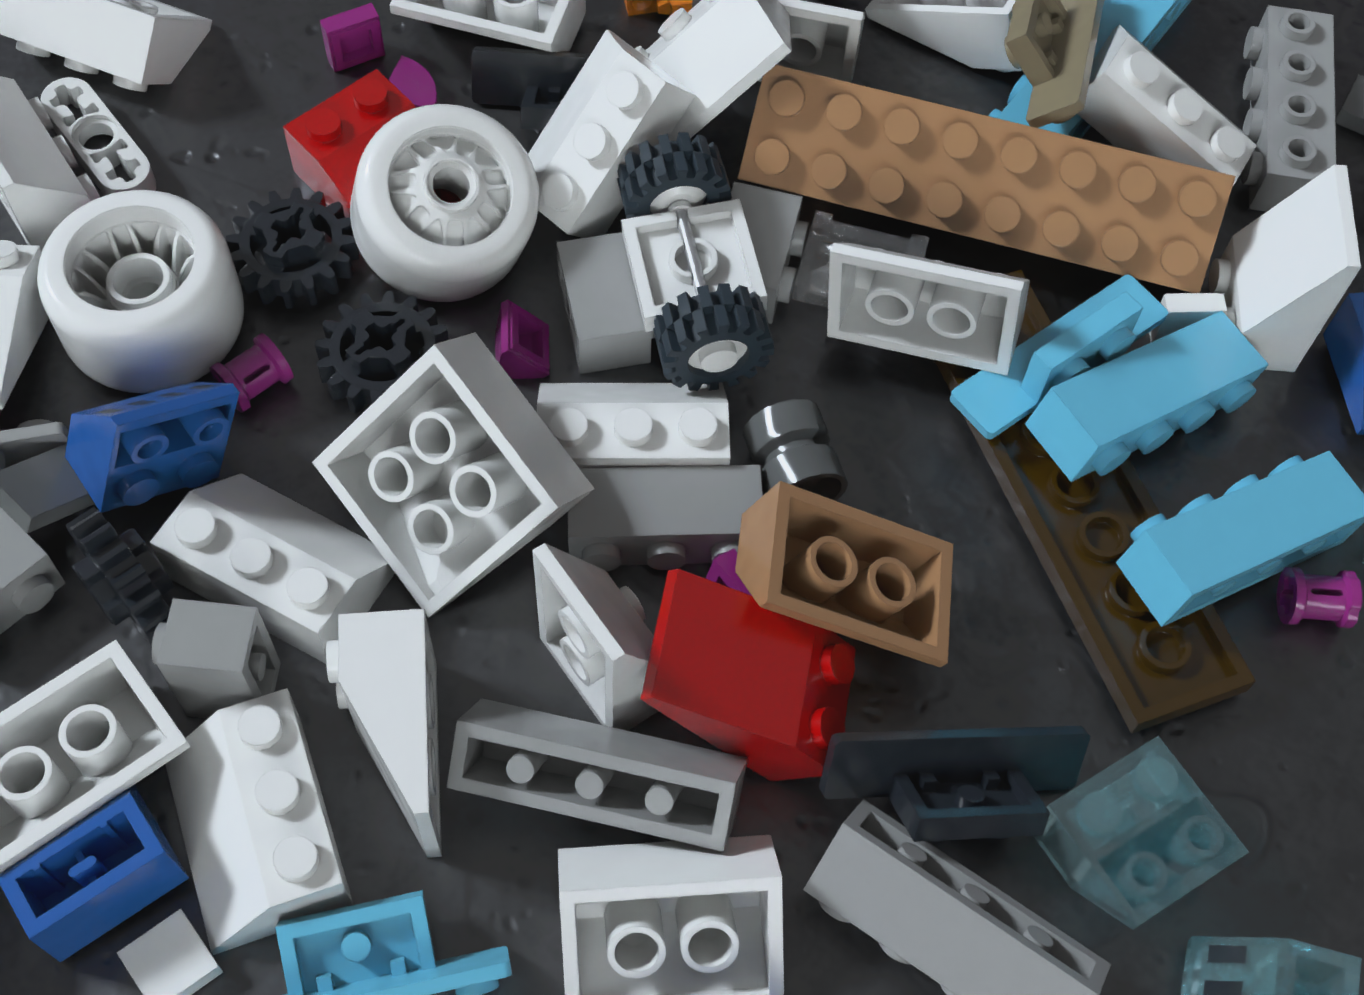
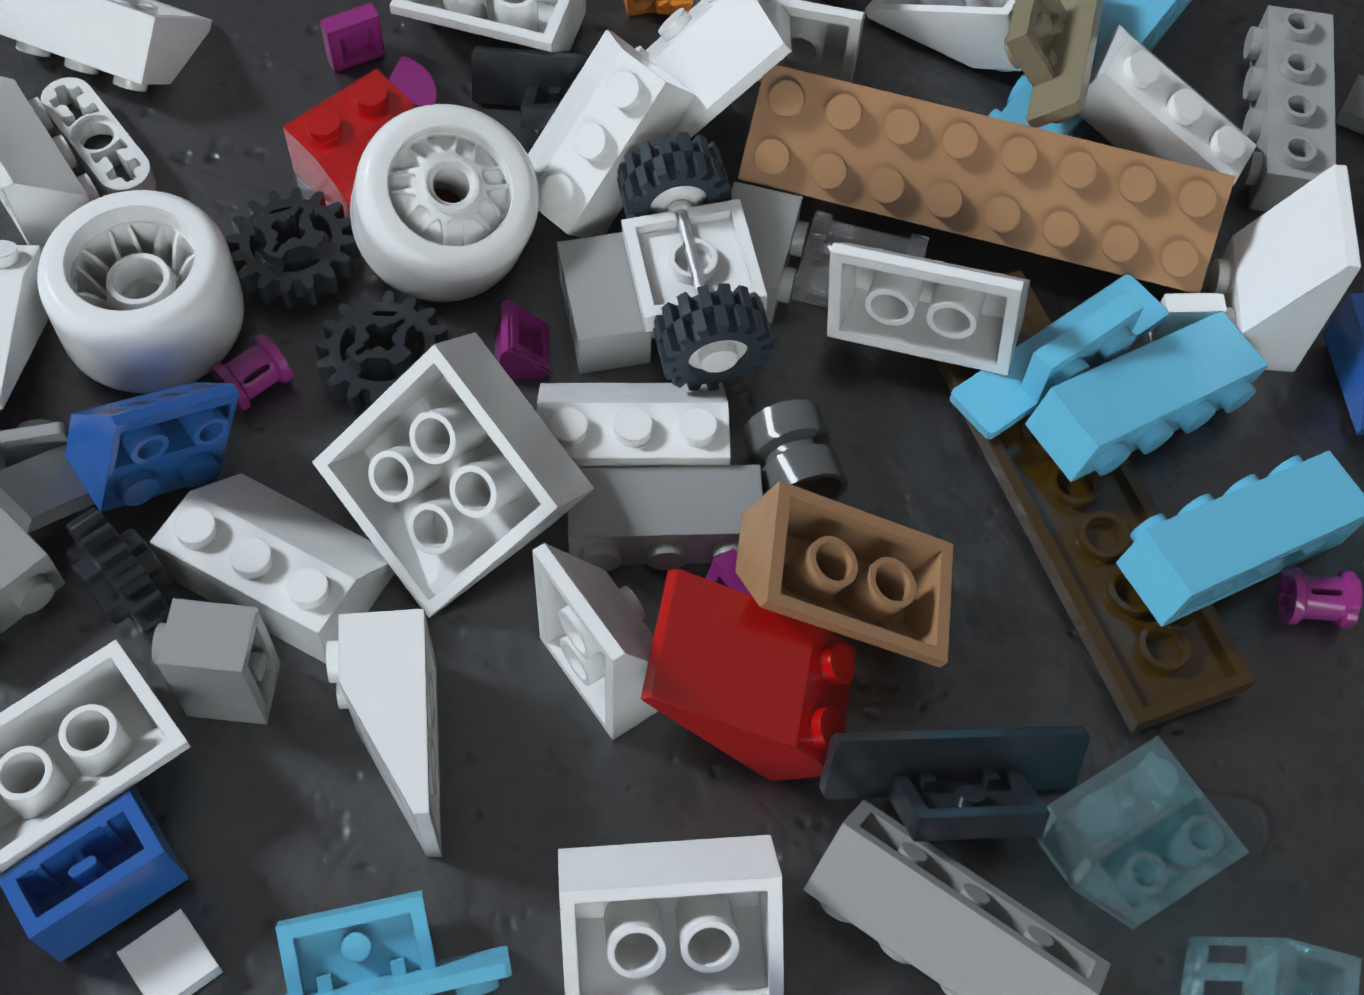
(255, 822): white slope -> none
(597, 773): light grey brick -> none

